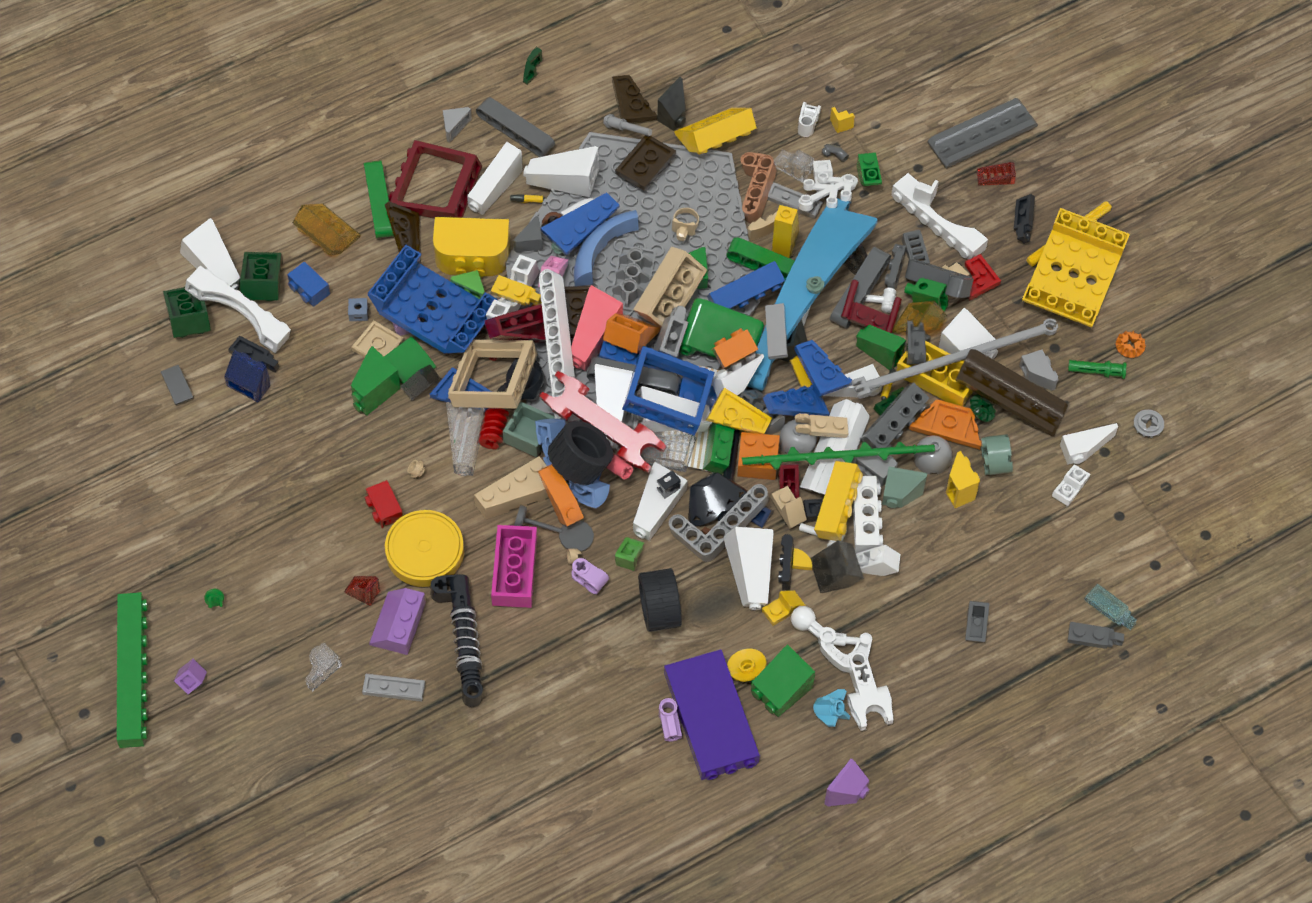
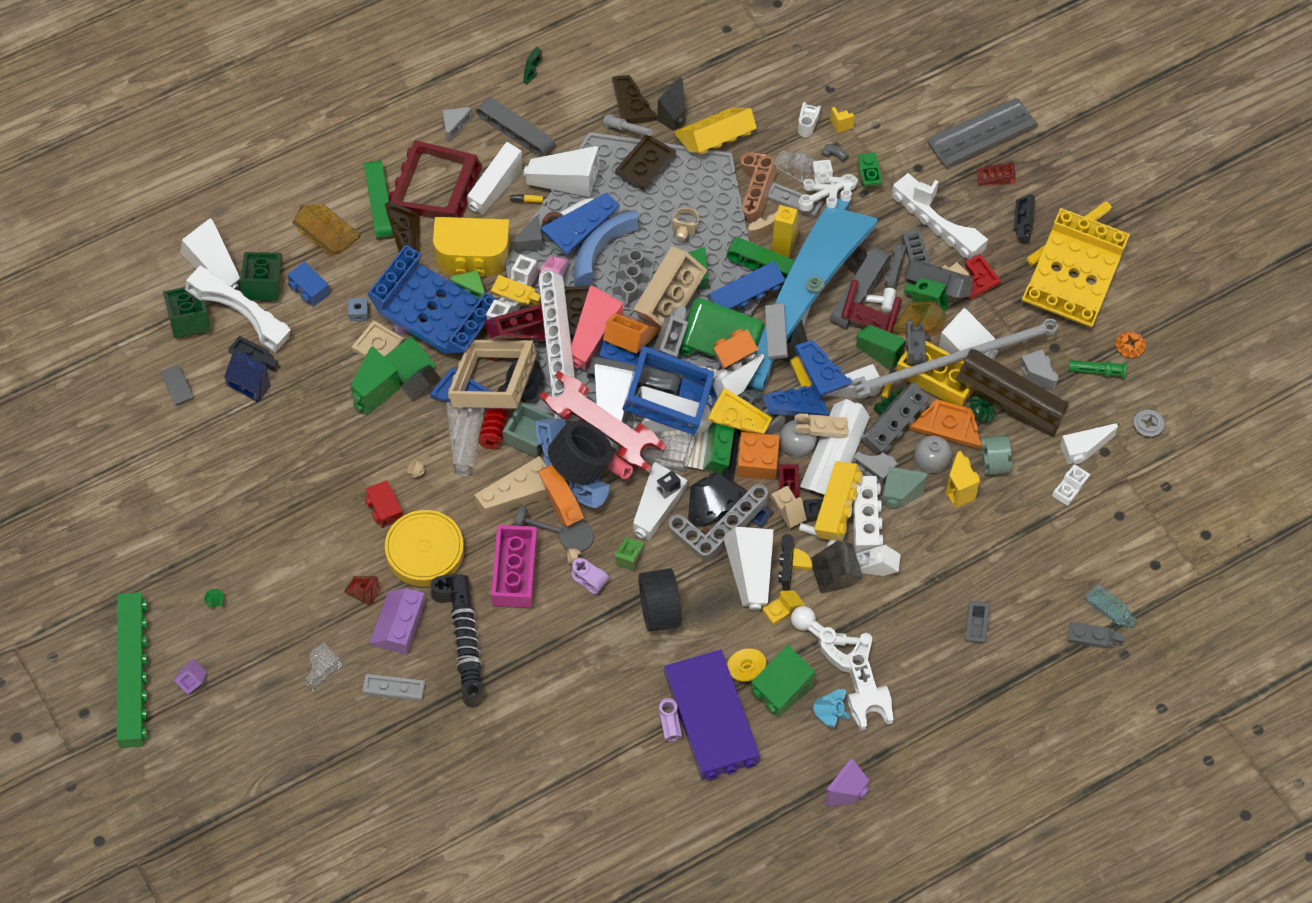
(847, 455): green plant -> none

